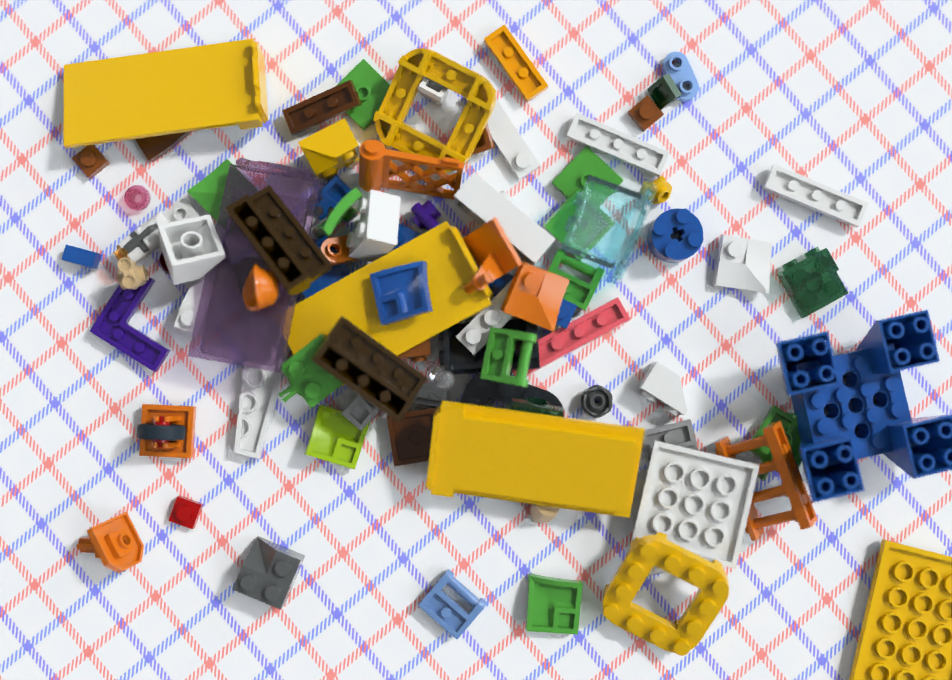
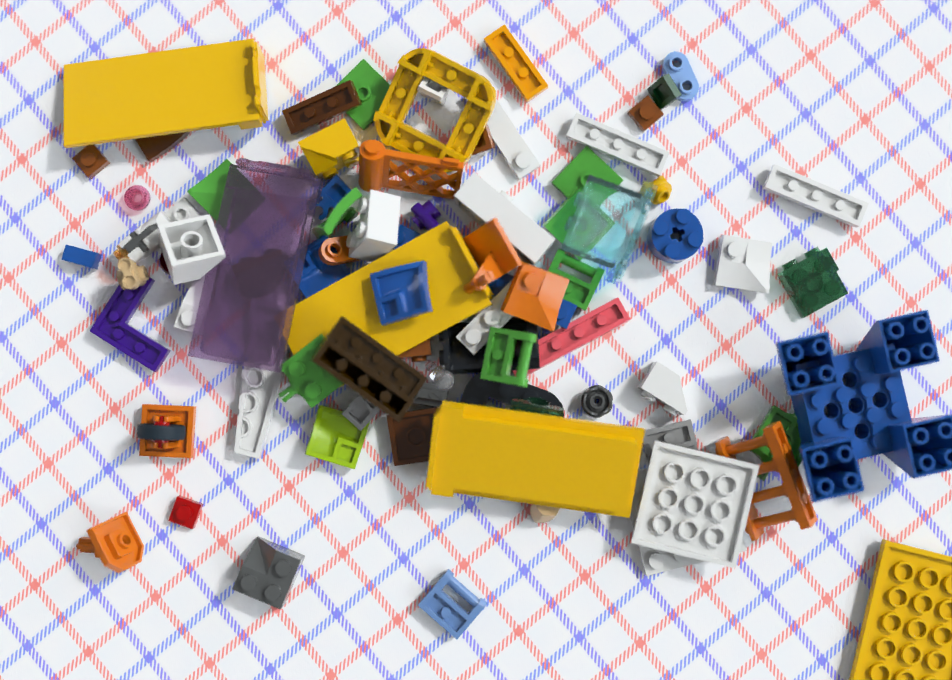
(260, 289): orange helmet -> none
(279, 239): dark brown brick -> none
(553, 604): bright green plate -> none
(699, 615): yellow plate -> none

